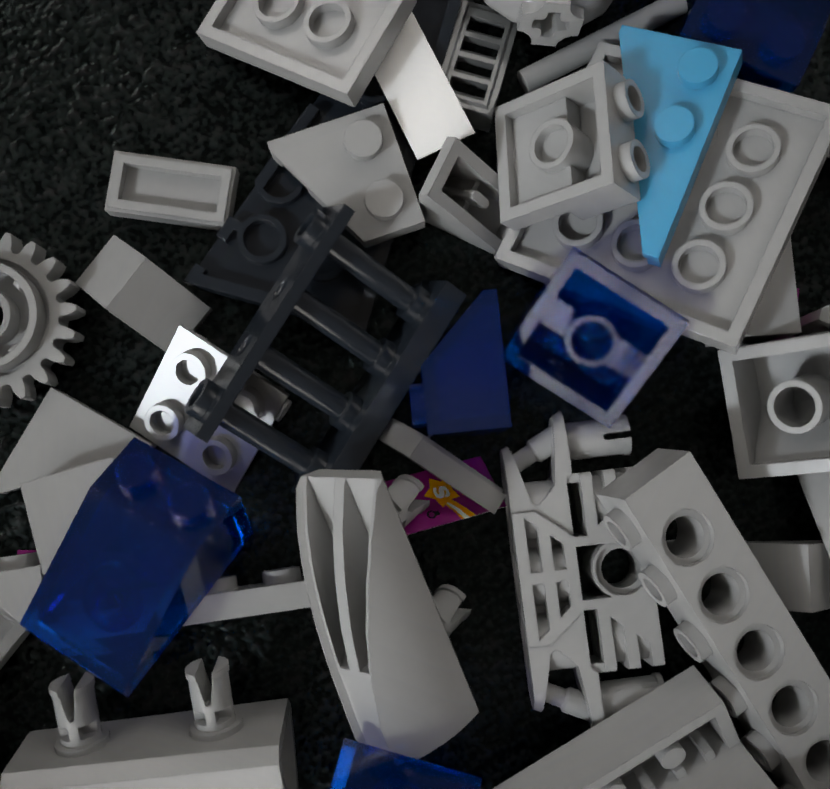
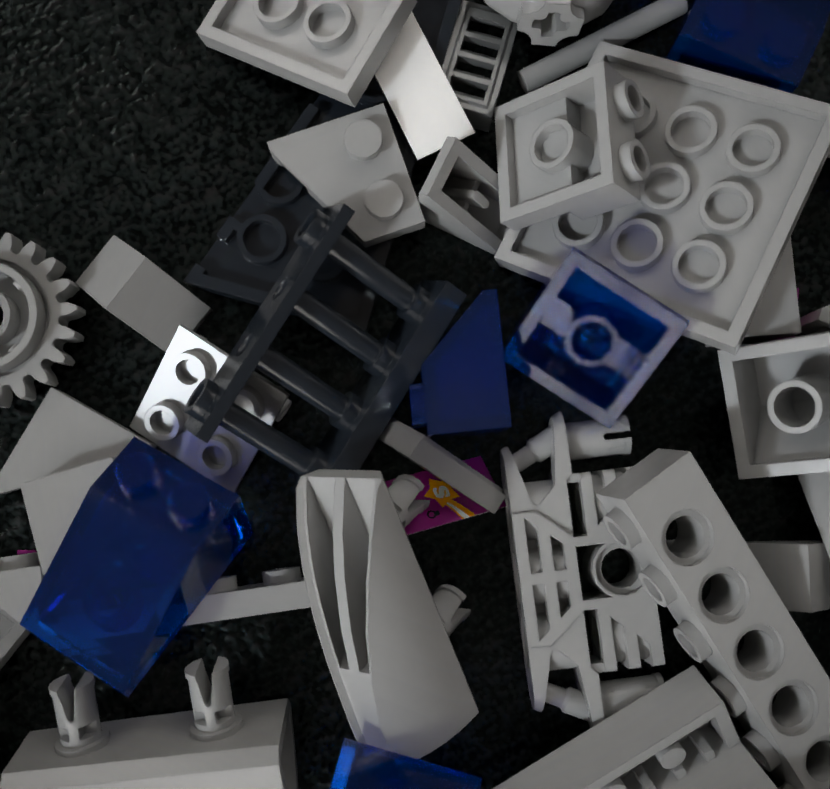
(171, 190): light grey tile -> none
(684, 97): dark azure wing -> none

